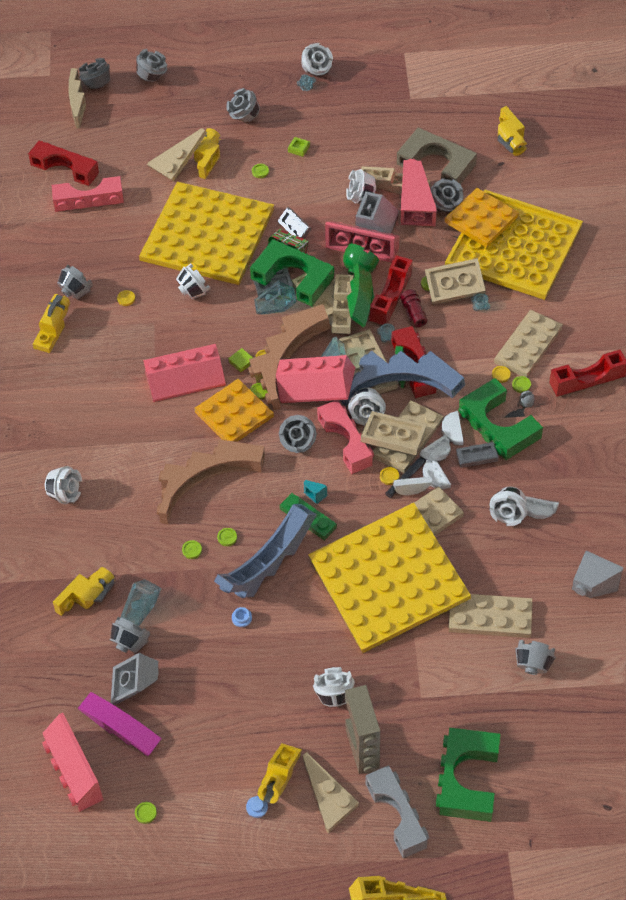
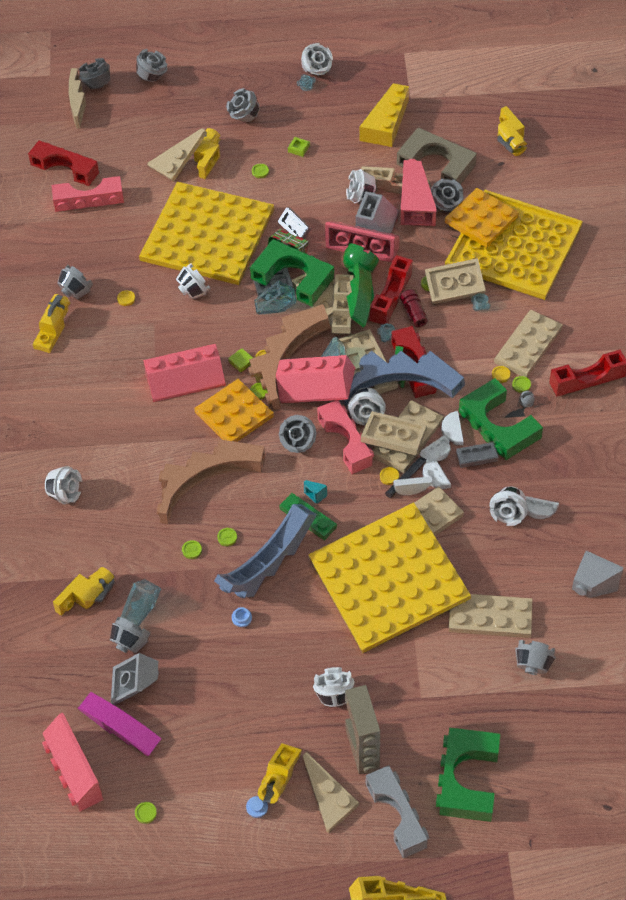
(385, 118): none -> yellow wedge

